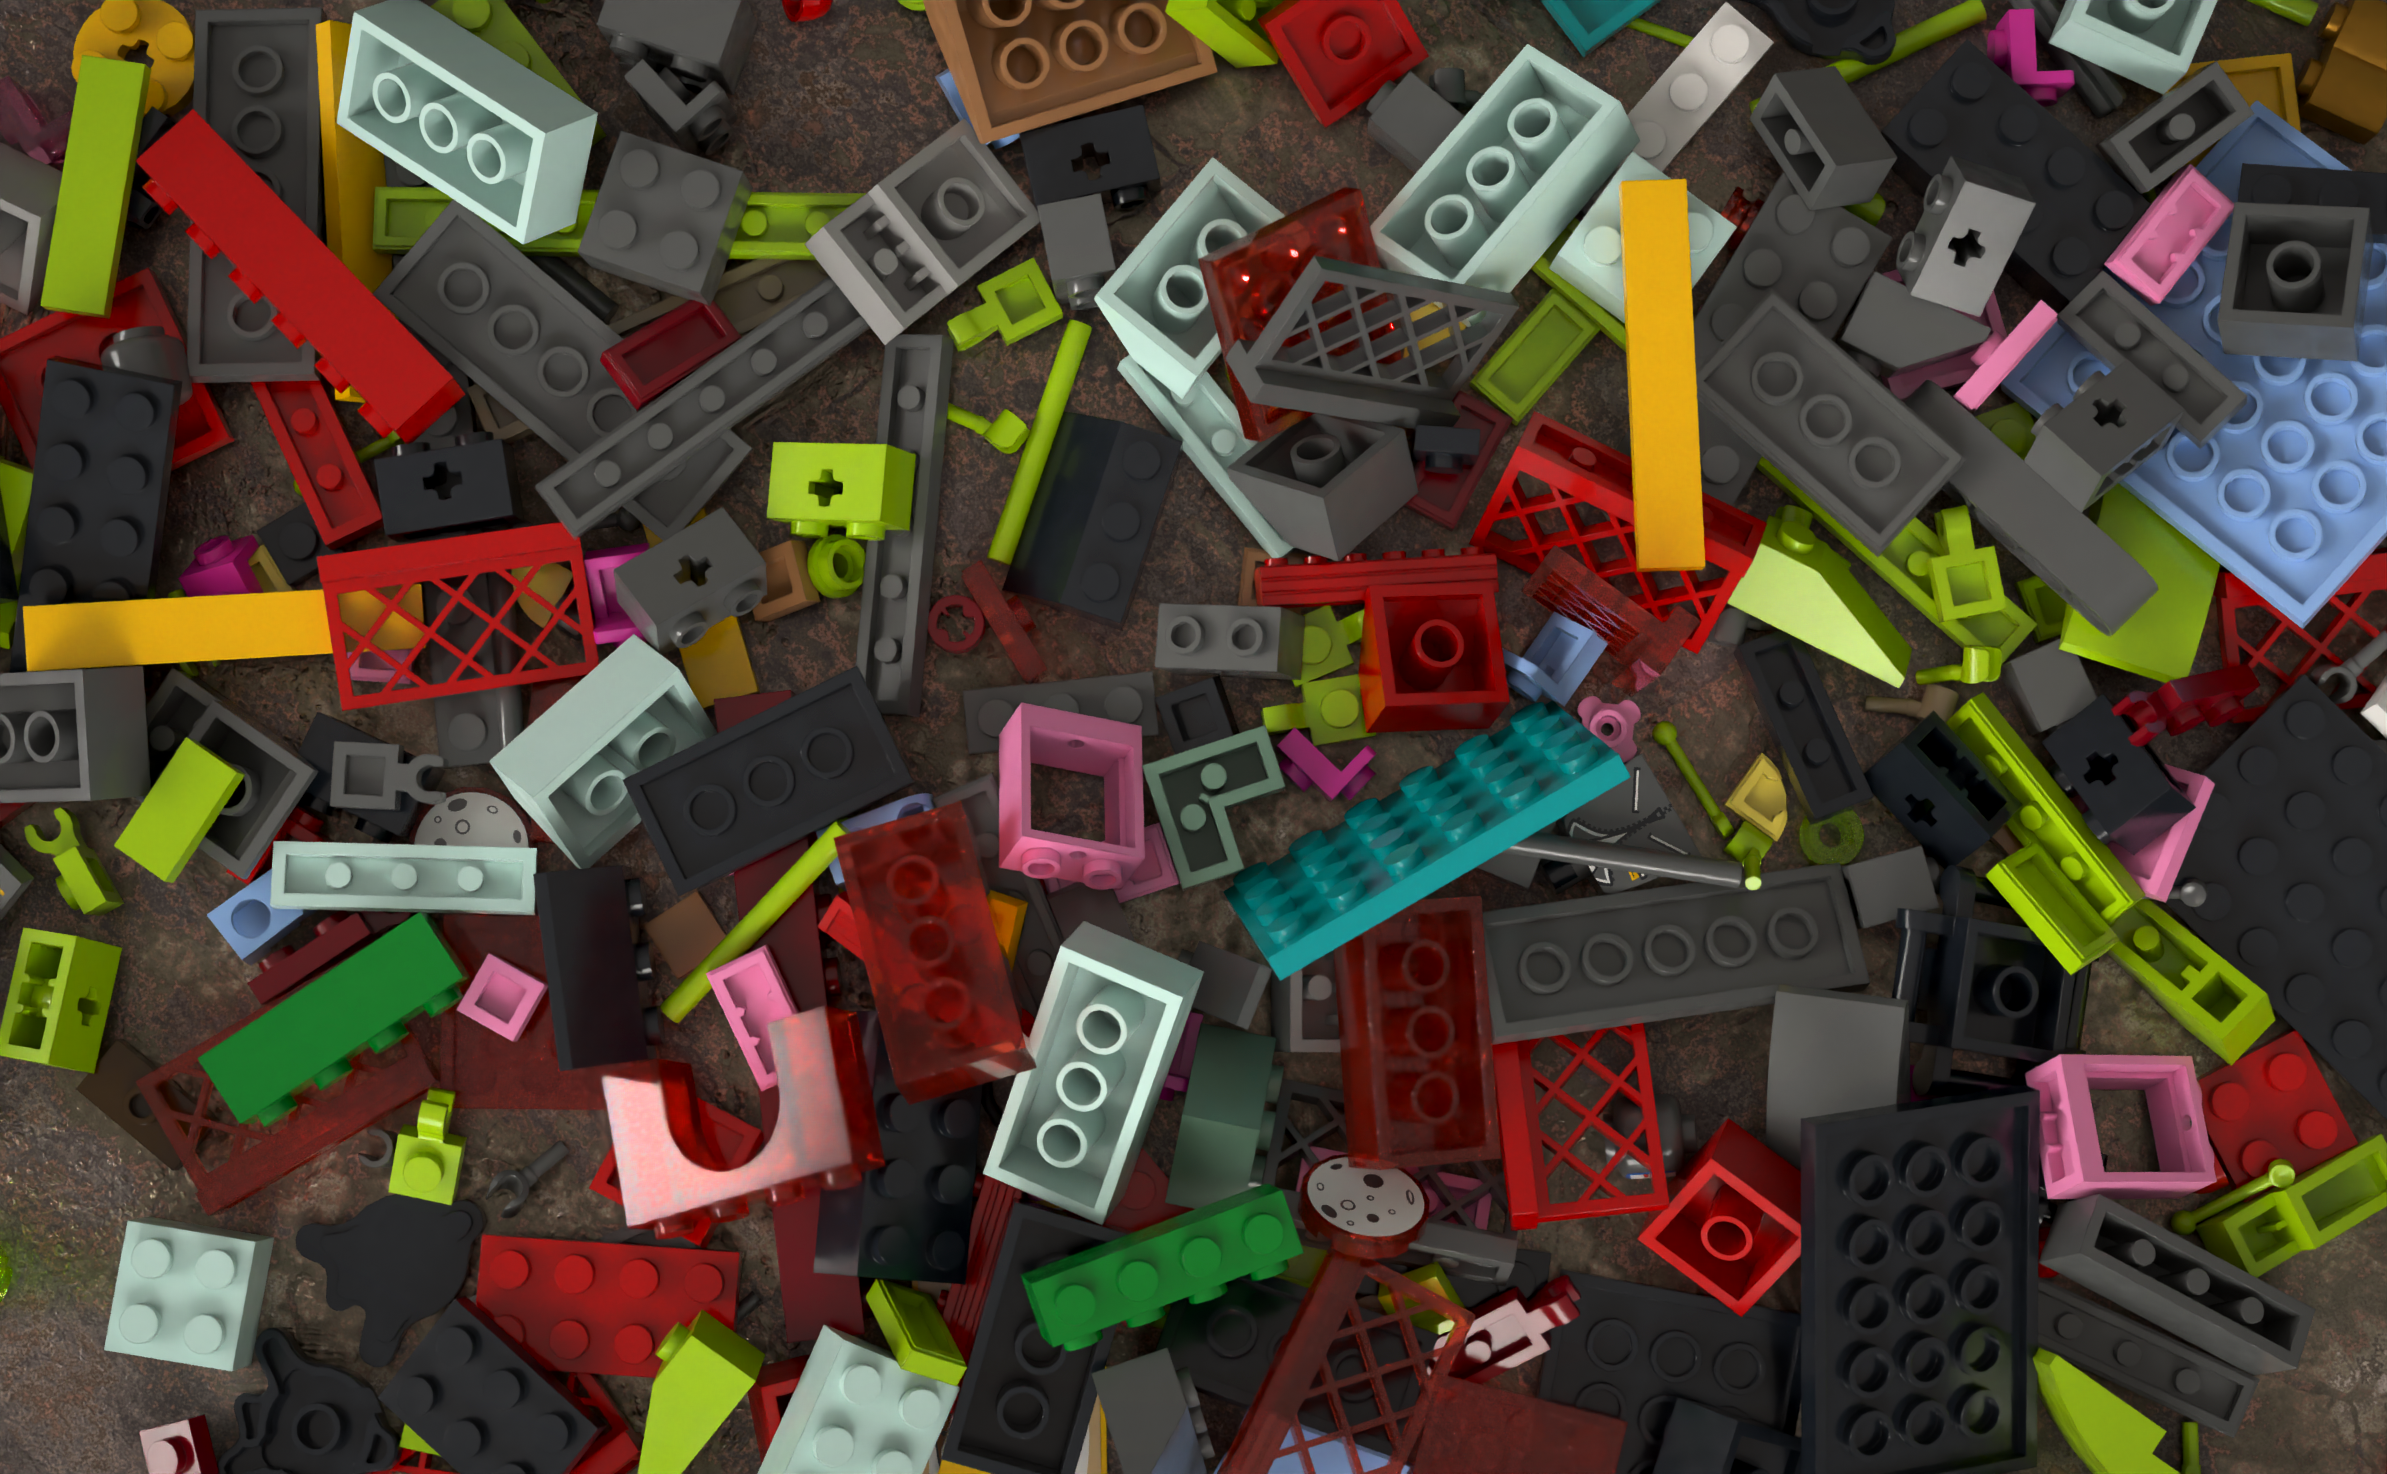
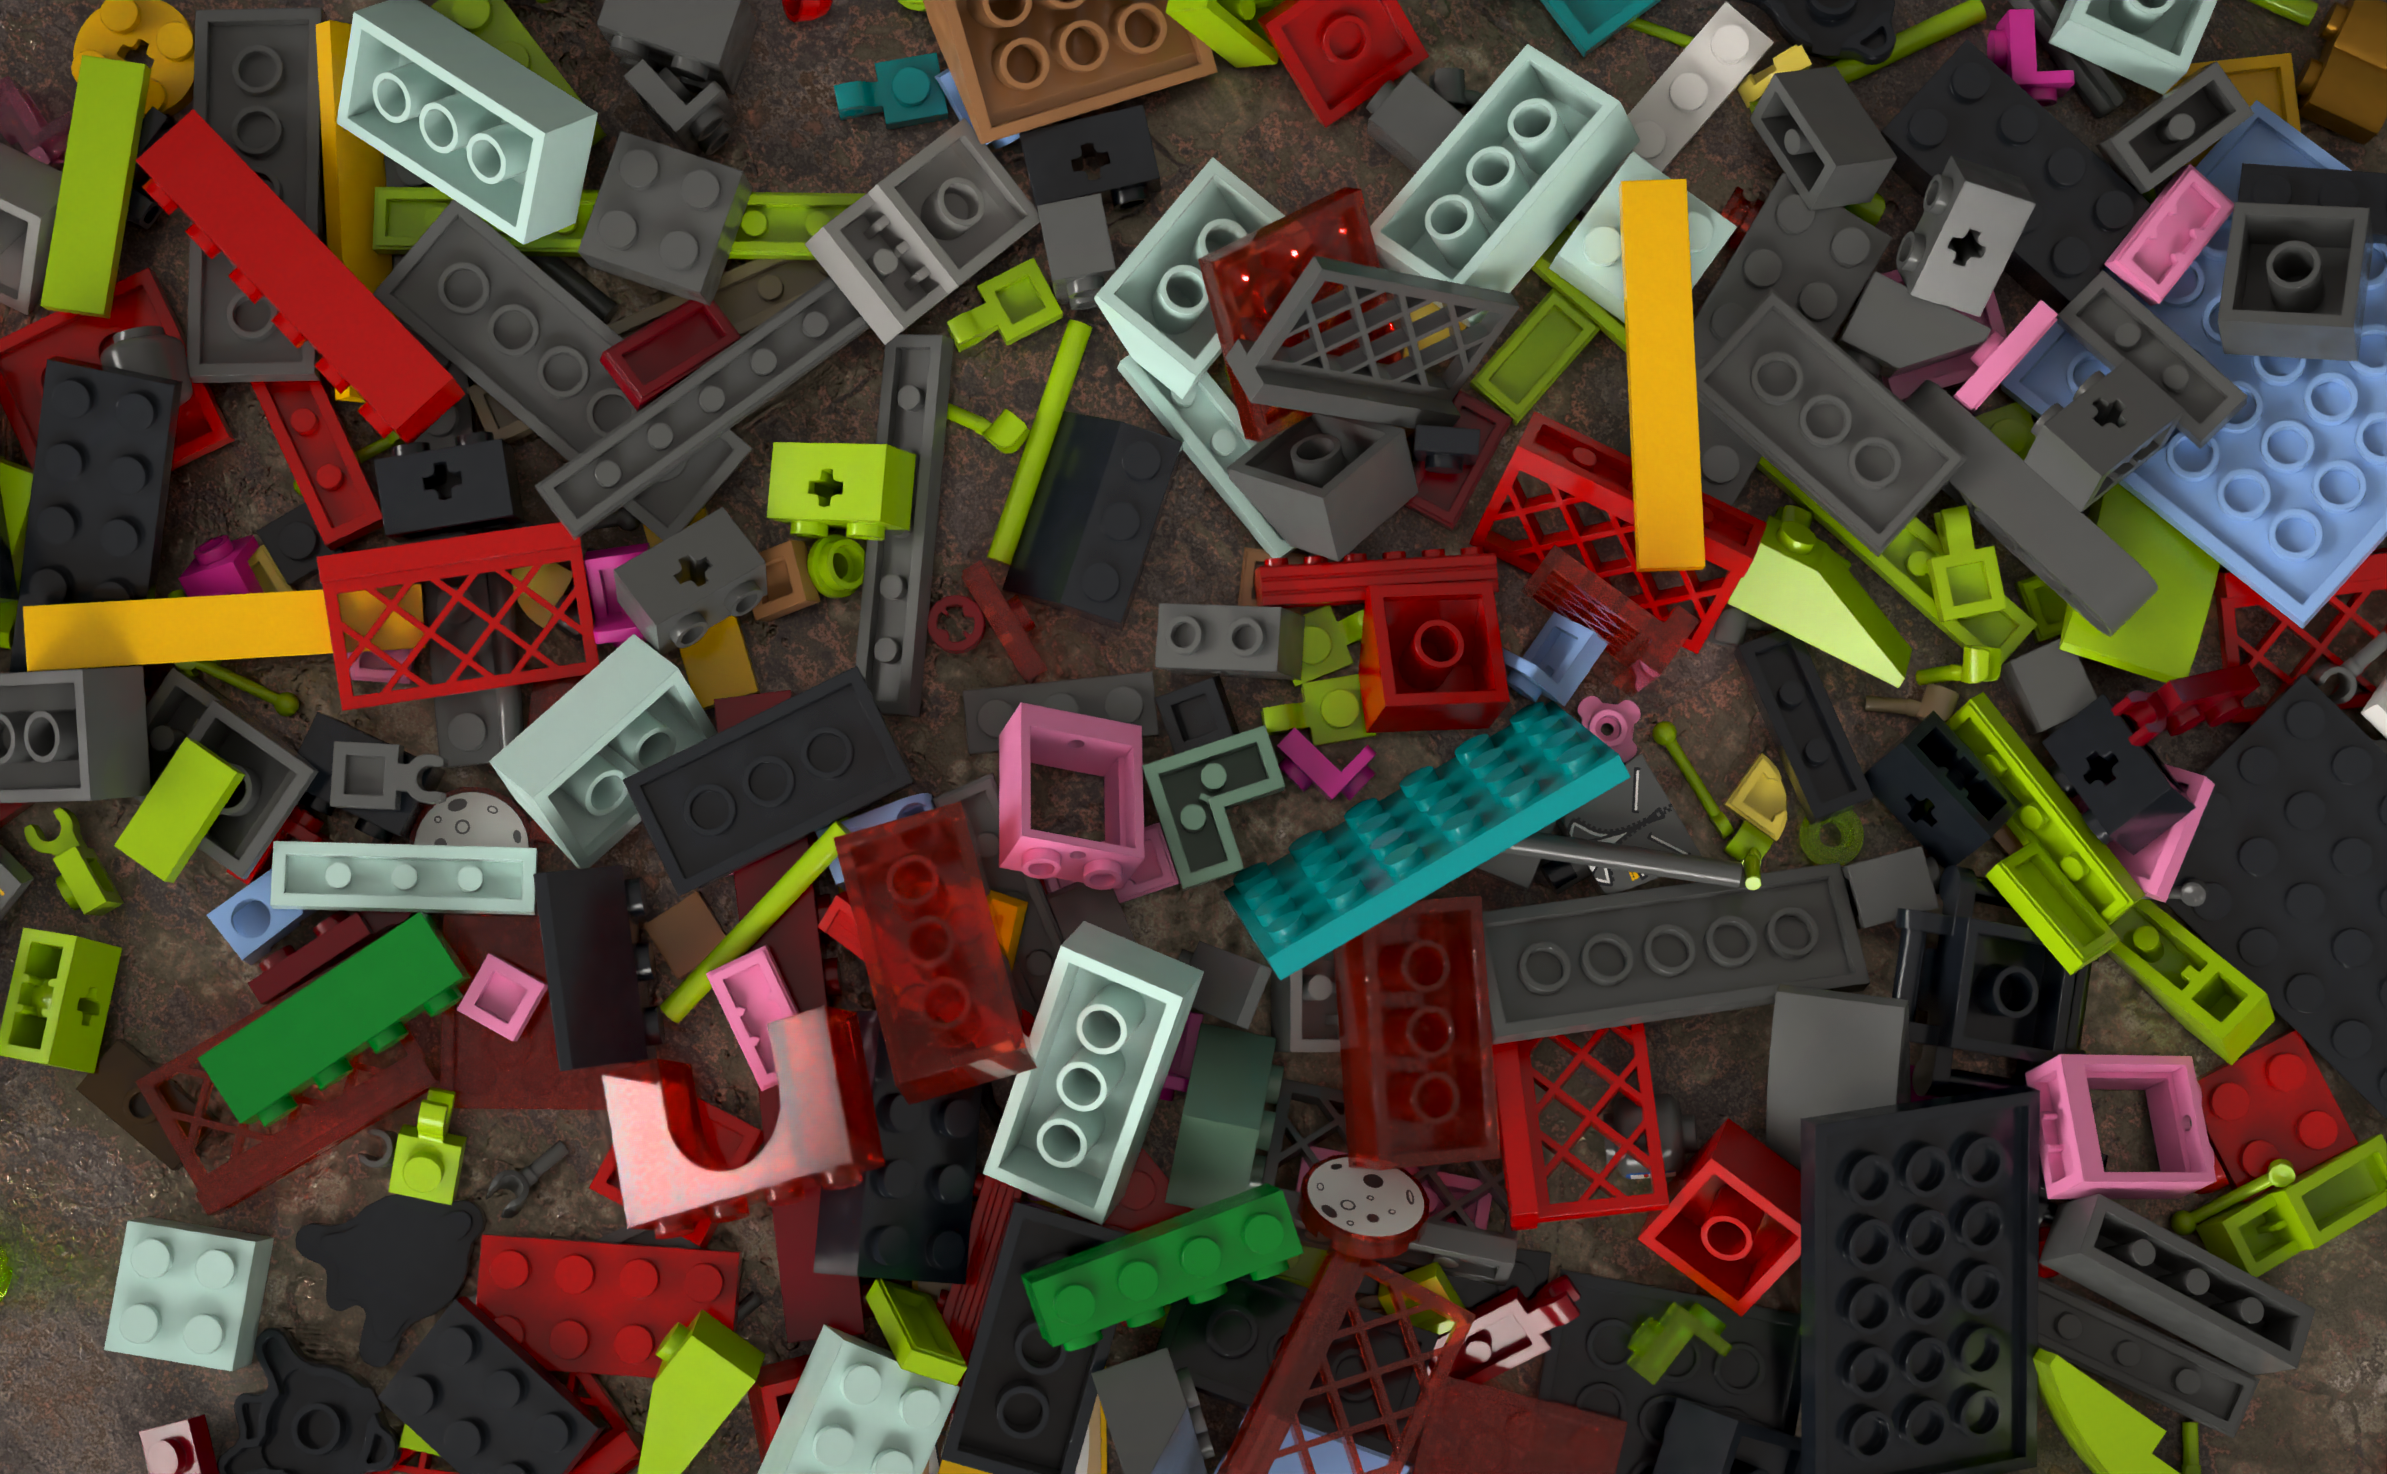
(285, 703): none -> lime hinge
(903, 92): none -> teal plate
(1660, 1341): none -> clear neon green bracket
(1792, 59): none -> light yellow tile

